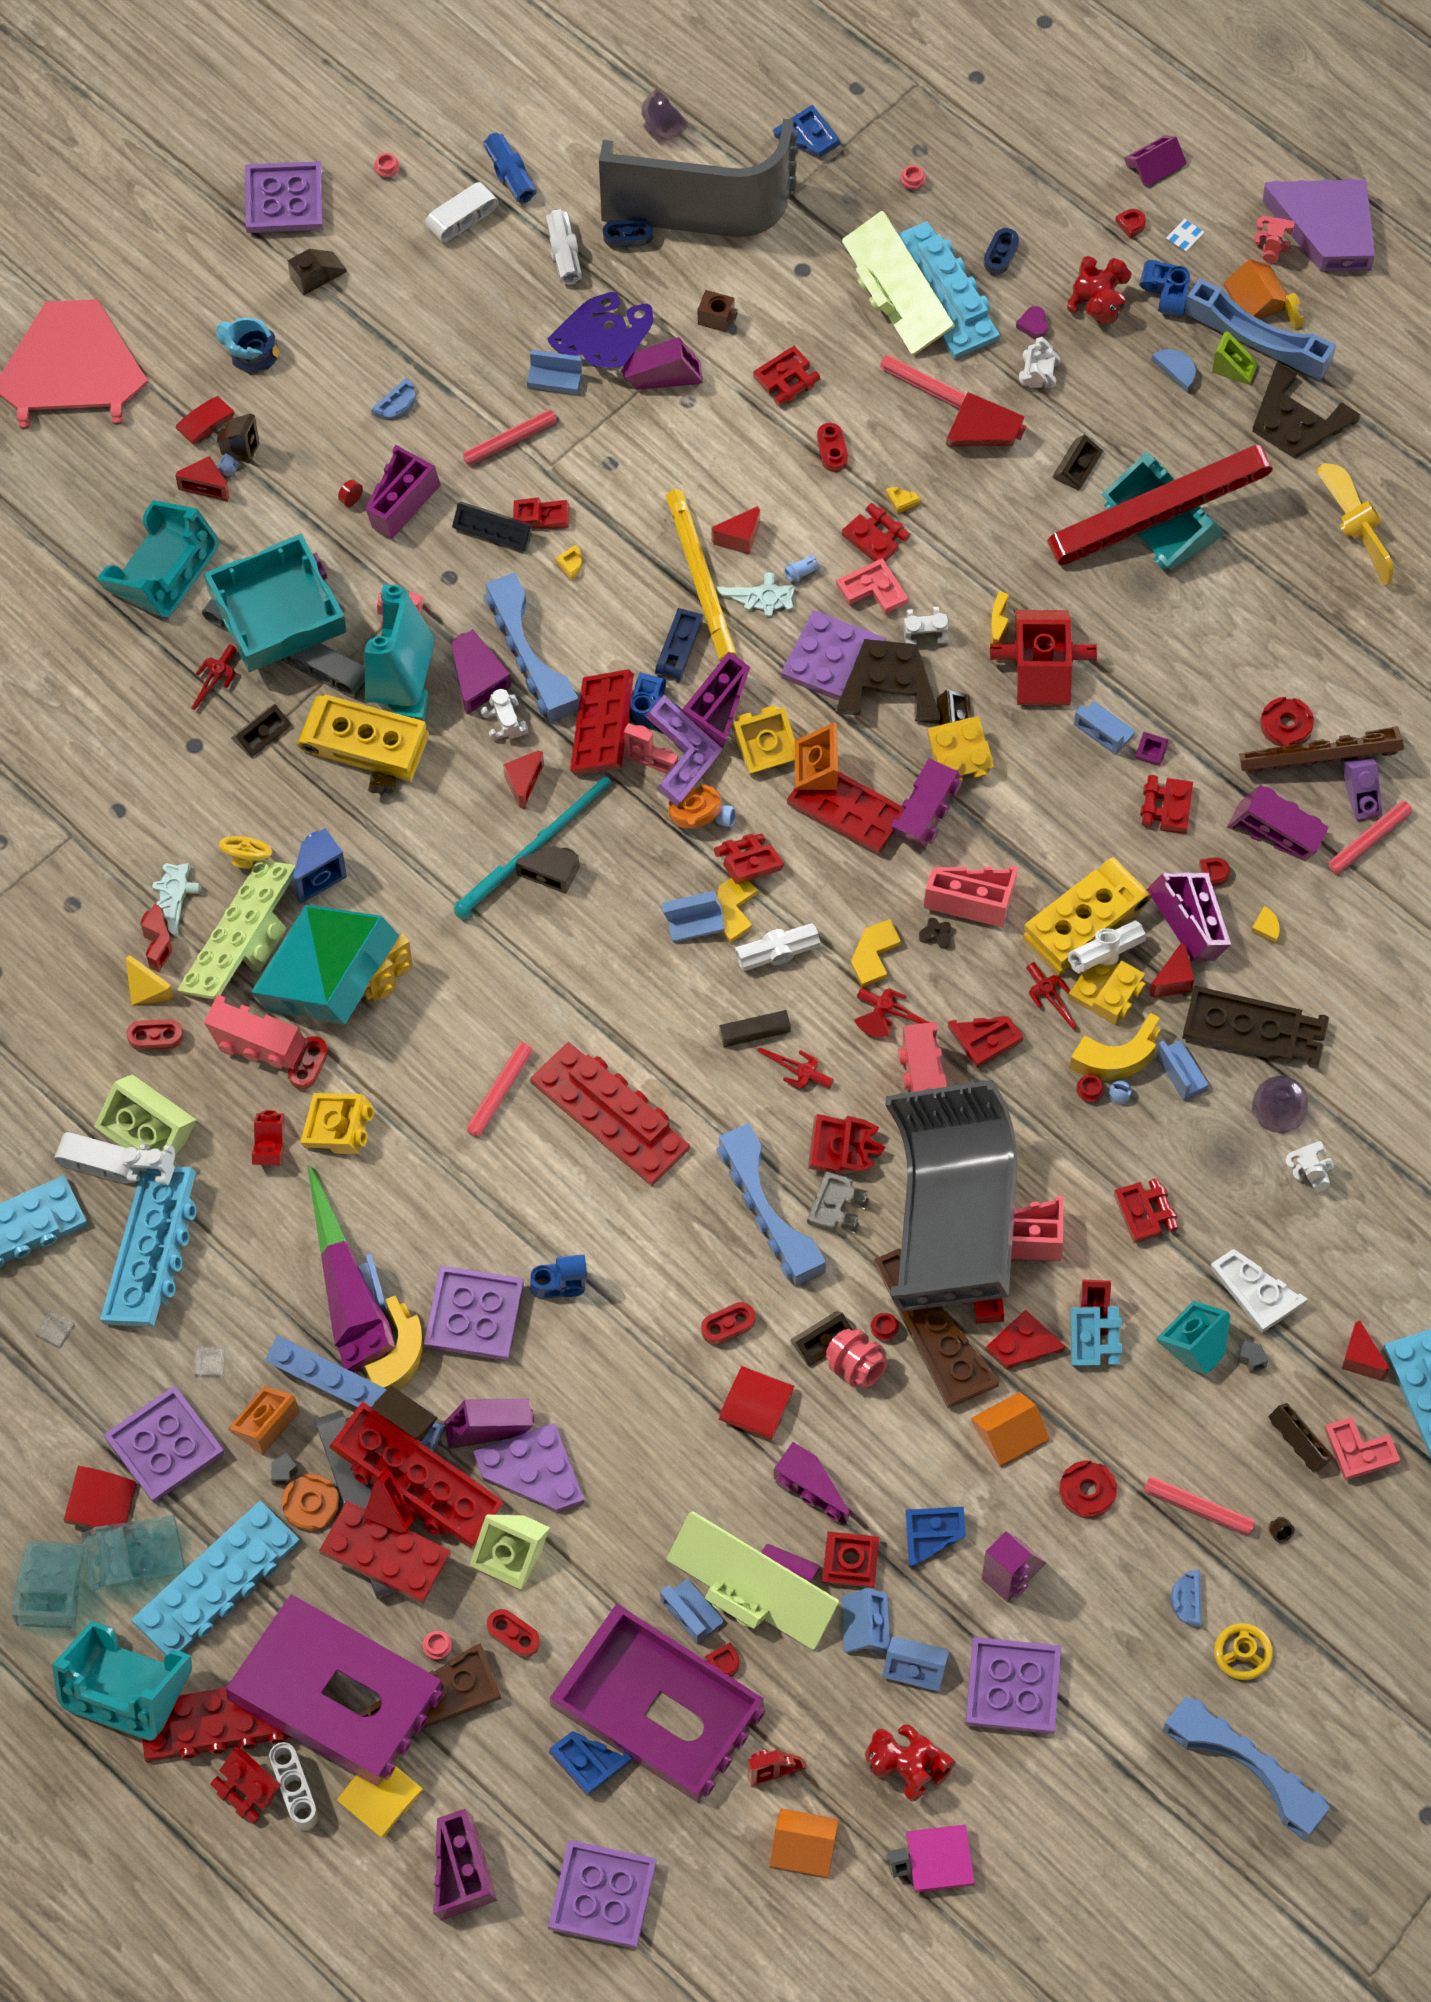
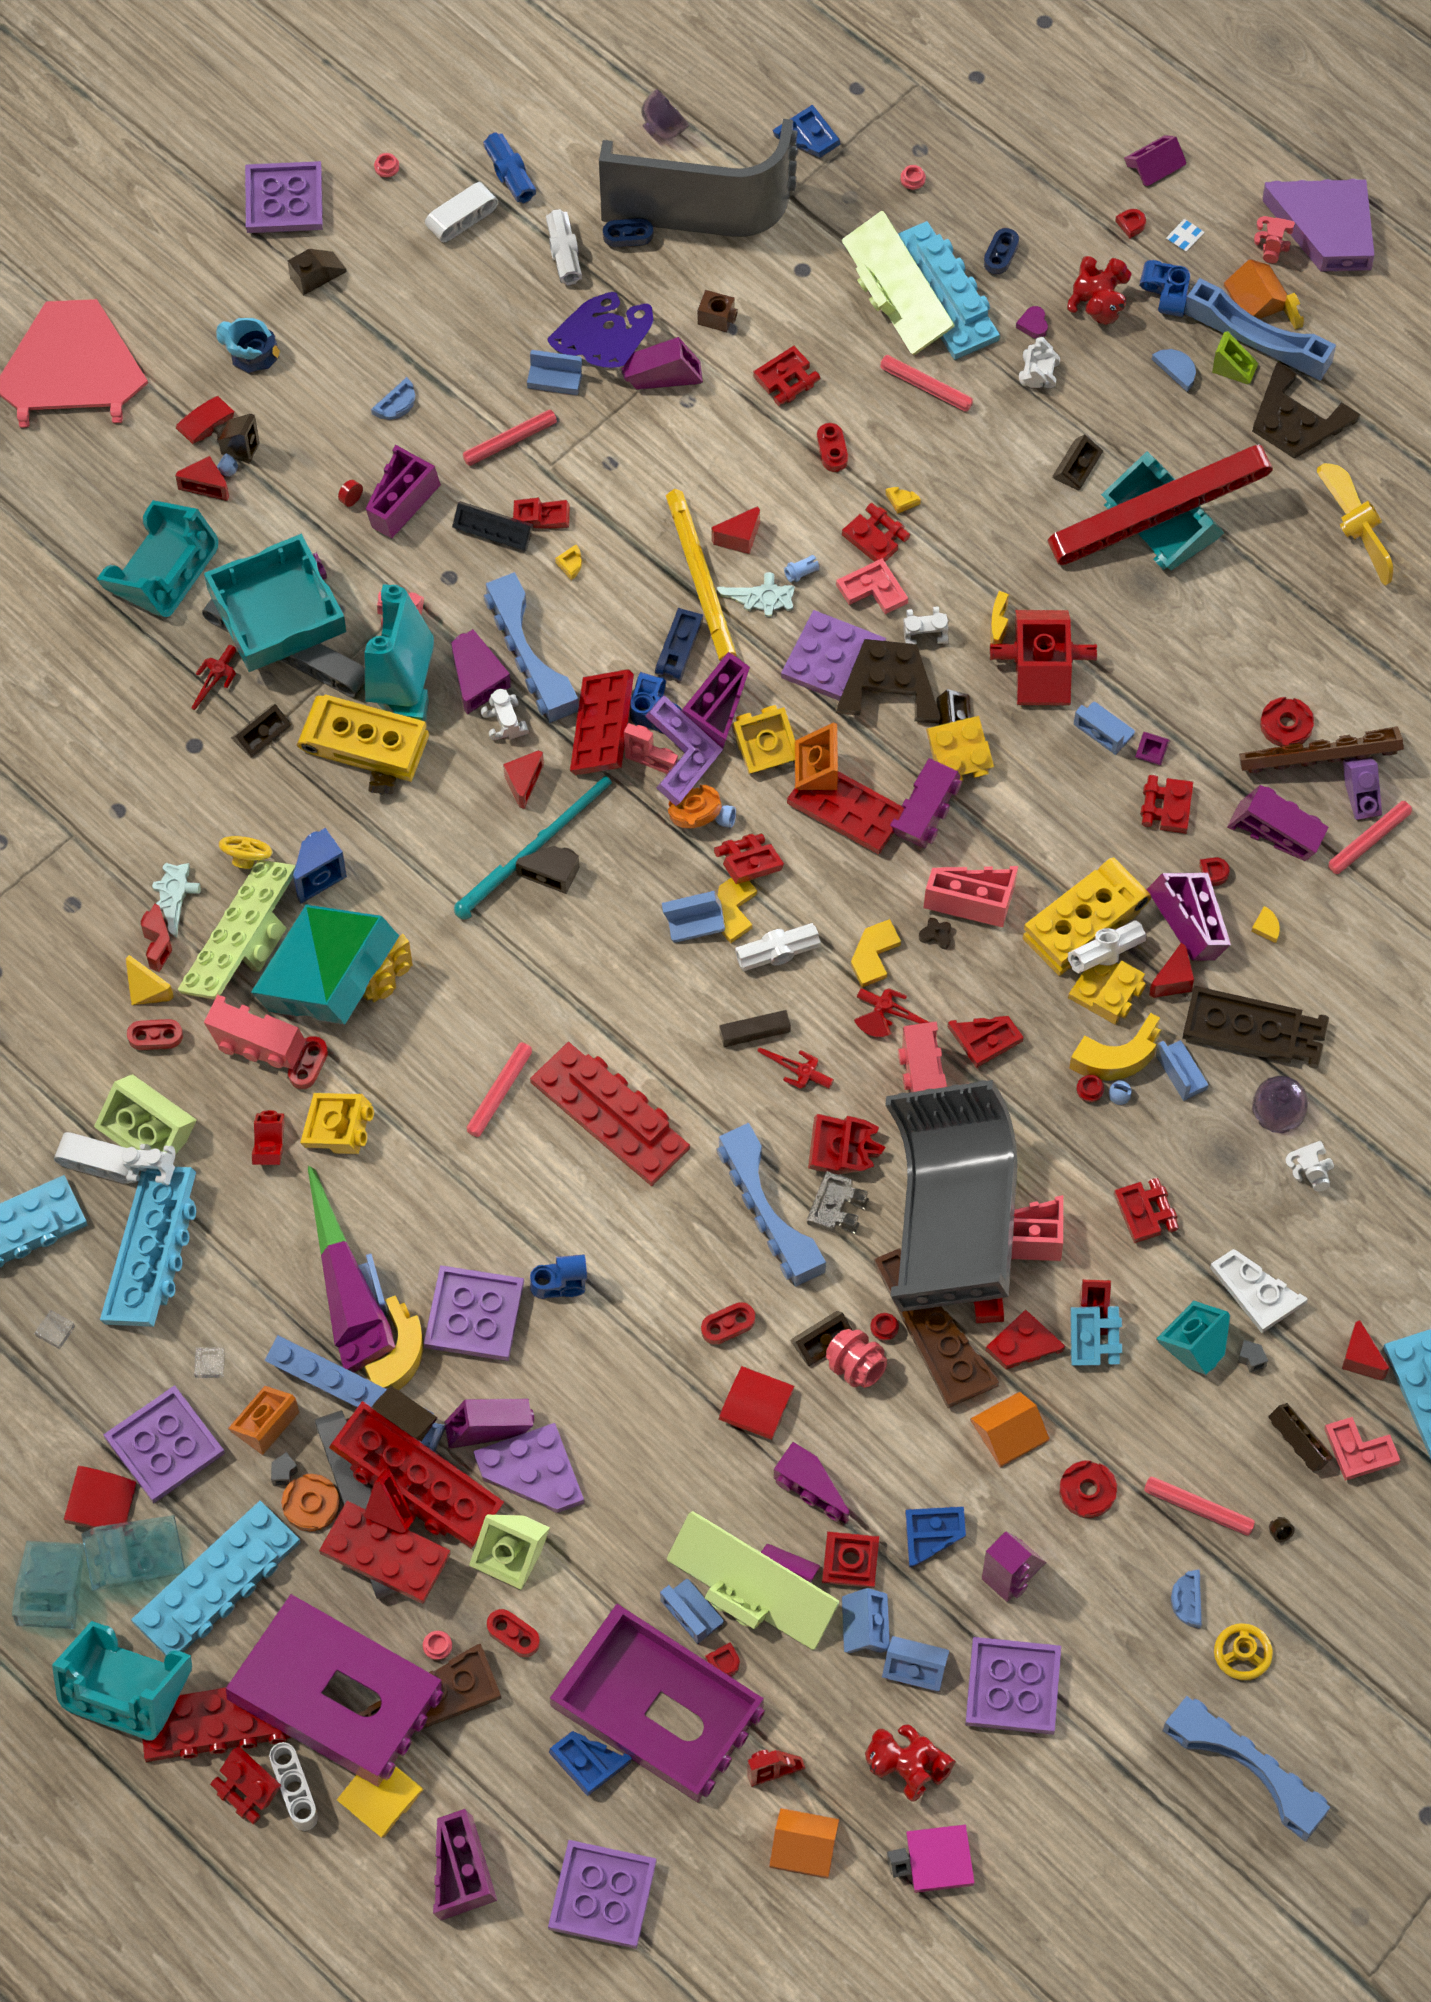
(985, 424): red slope -> none
(1046, 987): red piece -> none

